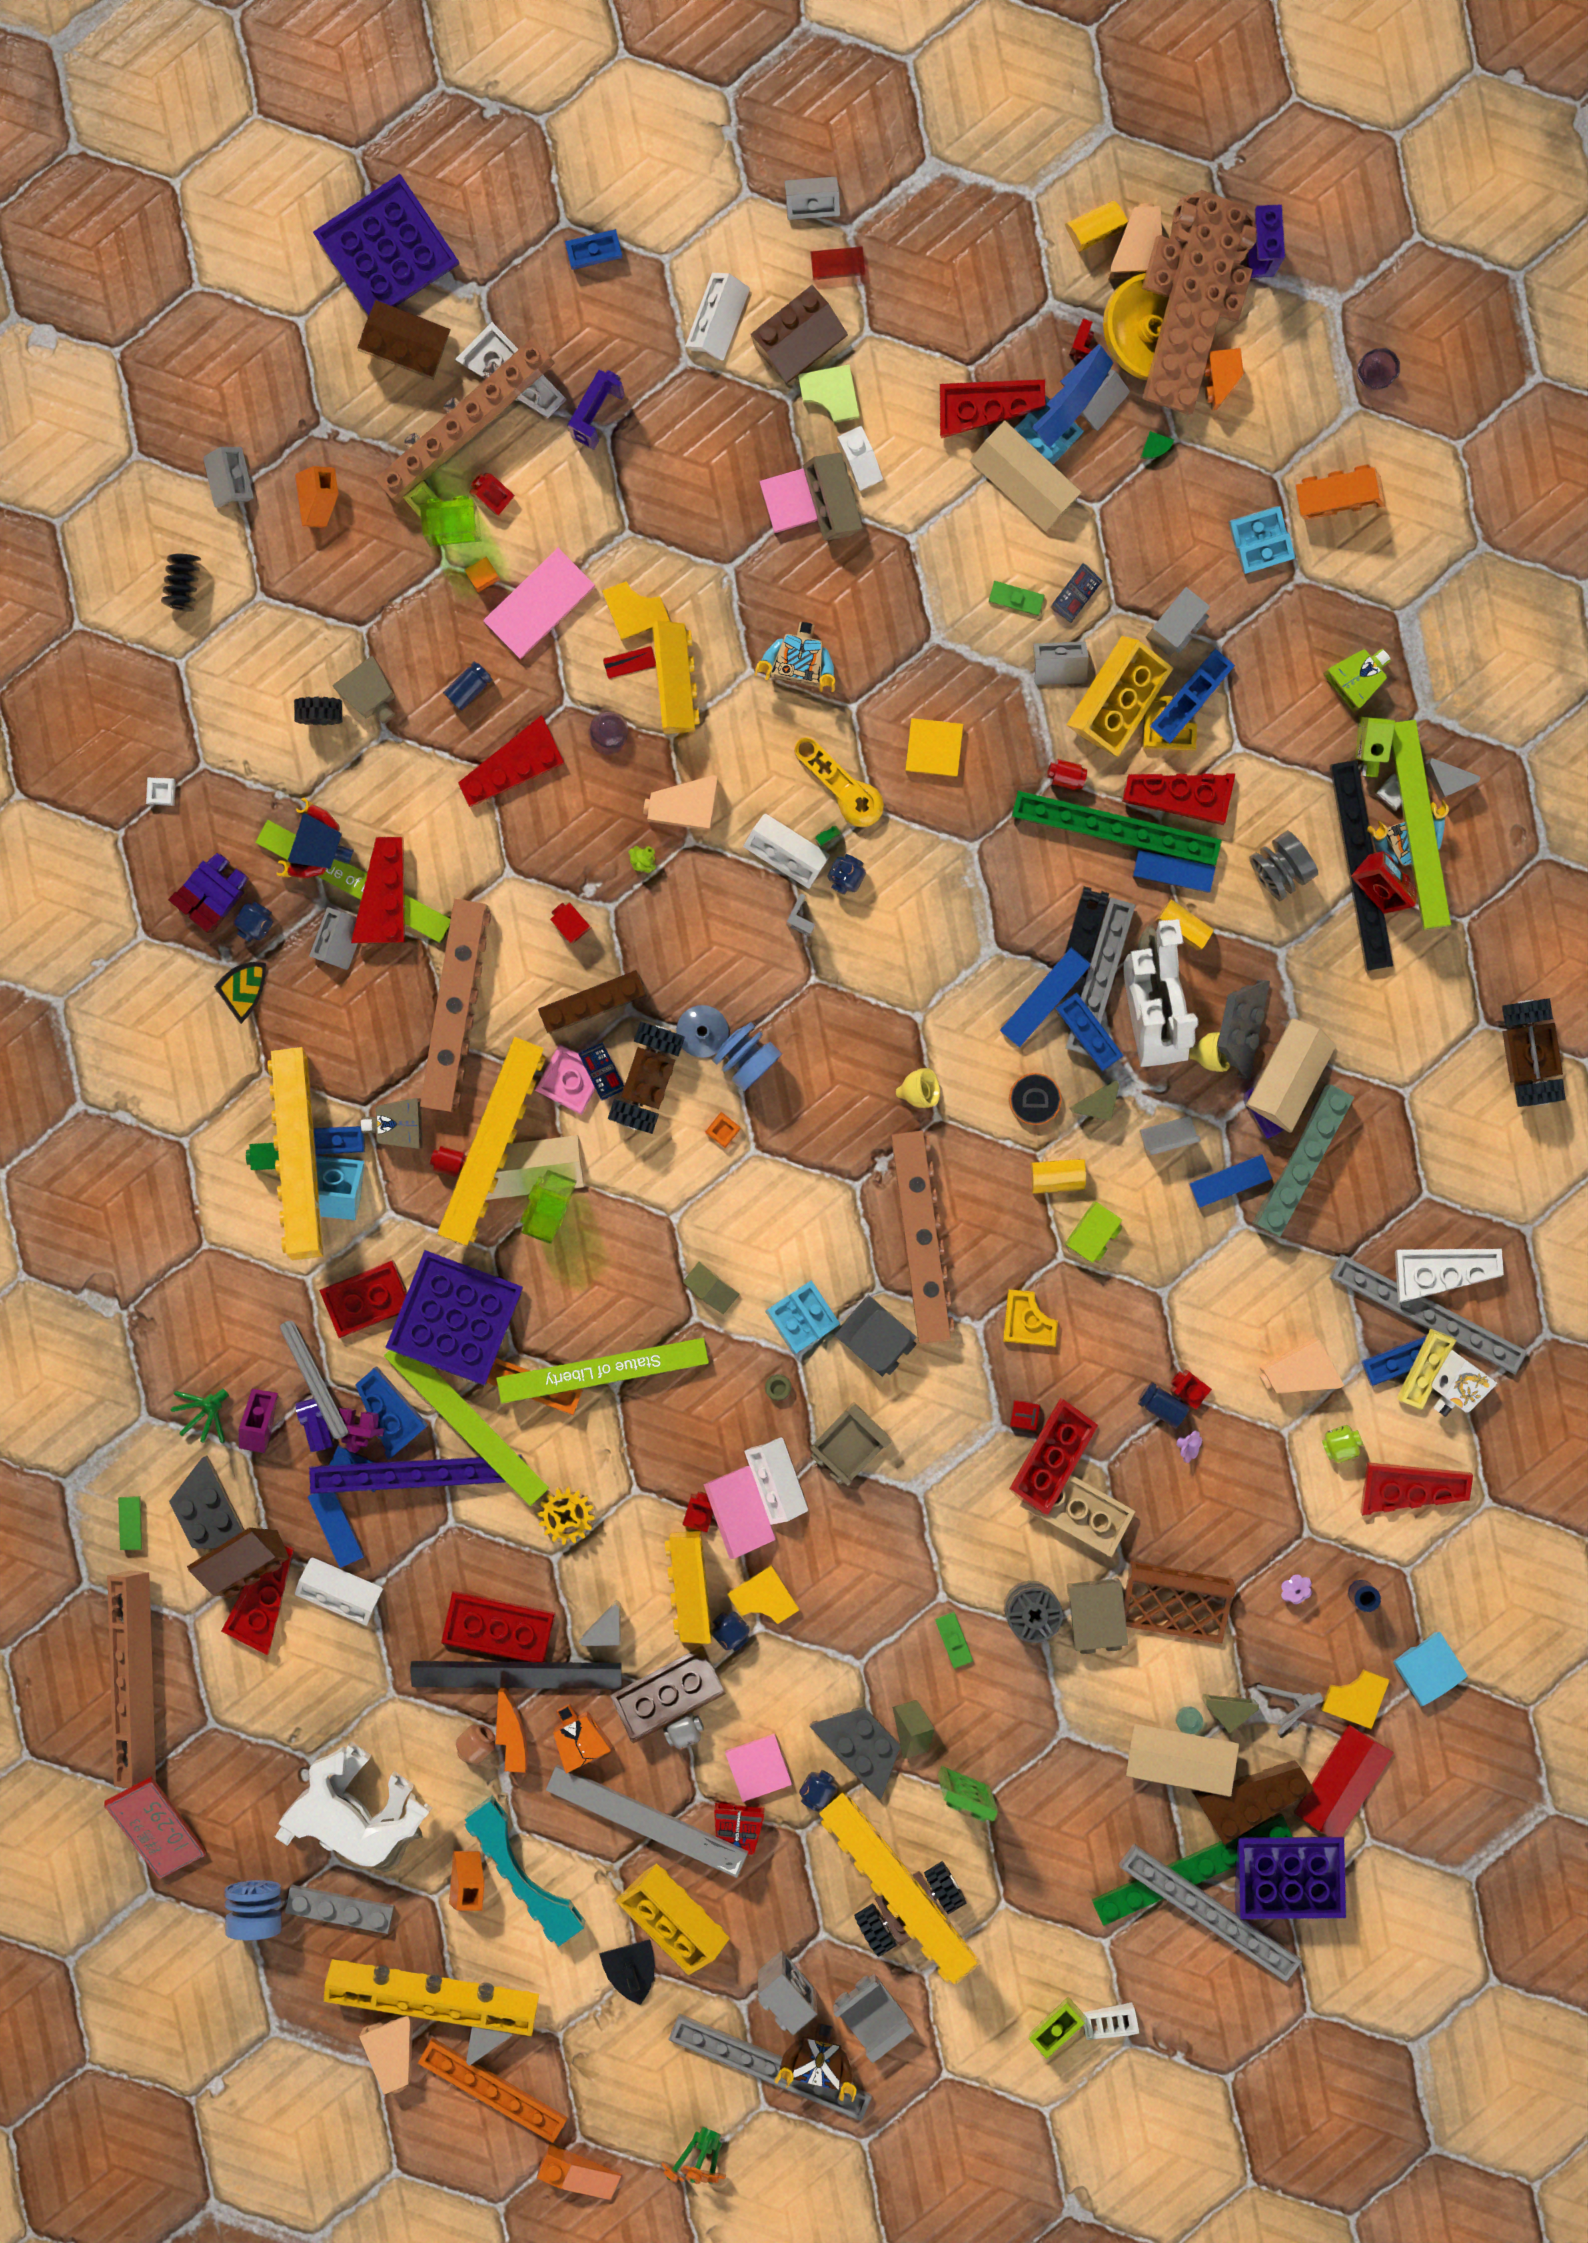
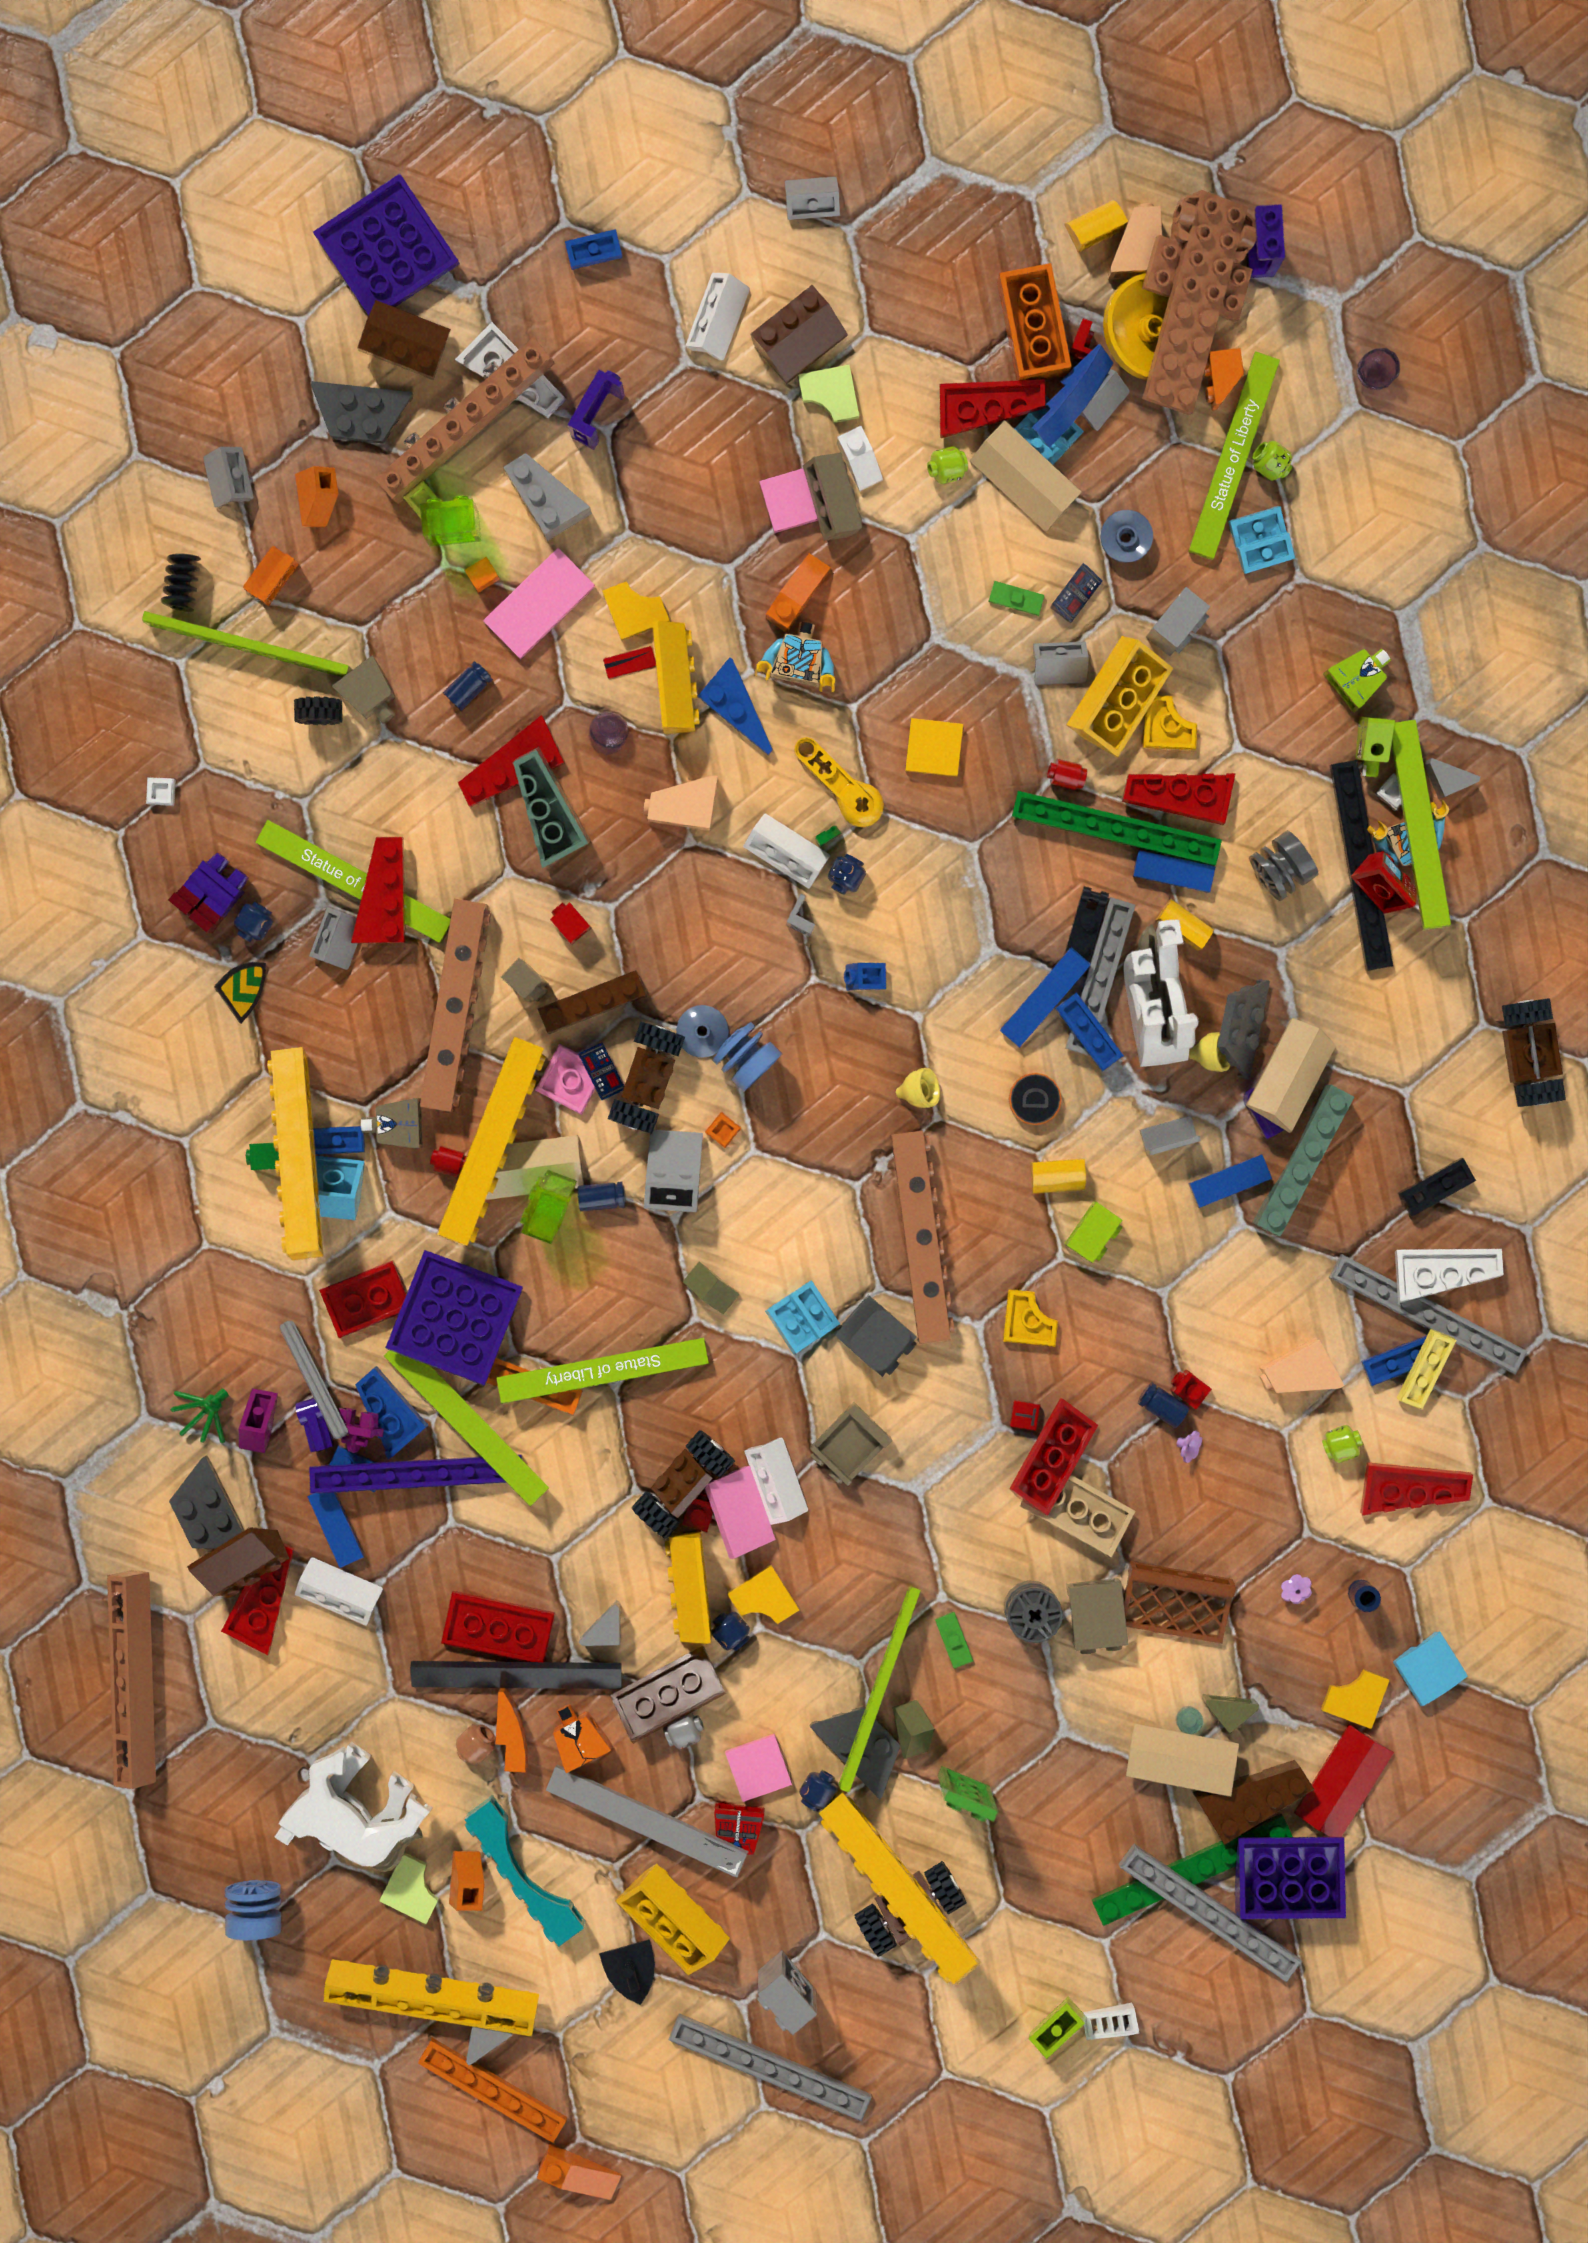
(130, 1523): bright green piece -> none
(155, 1827): red tile -> none
(246, 644): none -> lime tile
(270, 575): none -> orange panel
(315, 844): dark blue torso -> none
(339, 1909): light grey plate -> none
(360, 411): none -> dark grey wing
(390, 2051): light nougat slope -> none
(409, 1891): none -> yellowish green tile
(491, 492): red bracket -> none
(525, 981): none -> dark tan brick
(545, 497): none -> light grey wedge
(551, 816): none -> sand green wedge
(555, 1509): yellow gear -> none
(601, 1196): none -> dark blue piece
(642, 859): lime plant -> none
(673, 1171): none -> light grey slope
(682, 1483): none -> plate
(707, 2141): plant -> none
(731, 701): none -> blue wing
(778, 1387): olive tile -> none
(797, 593): none -> orange slope
(818, 2063): torso -> none
(837, 263): clear red tile -> none
(865, 976): none -> blue bracket
(873, 2016): light grey panel -> none
(879, 1688): none -> lime tile
(947, 465): none -> lime head
(1034, 323): none -> orange brick
(1100, 1103): olive slope -> none
(1128, 523): none -> sand blue dish
(1156, 446): green tile -> none
(1192, 696): blue slope -> none
(1234, 455): none -> lime tile
(1272, 460): none -> lime head
(1302, 1704): light grey plant -> none
(1340, 492): orange wedge -> none
(1437, 1186): none -> black plate
(1460, 1385): white torso -> none

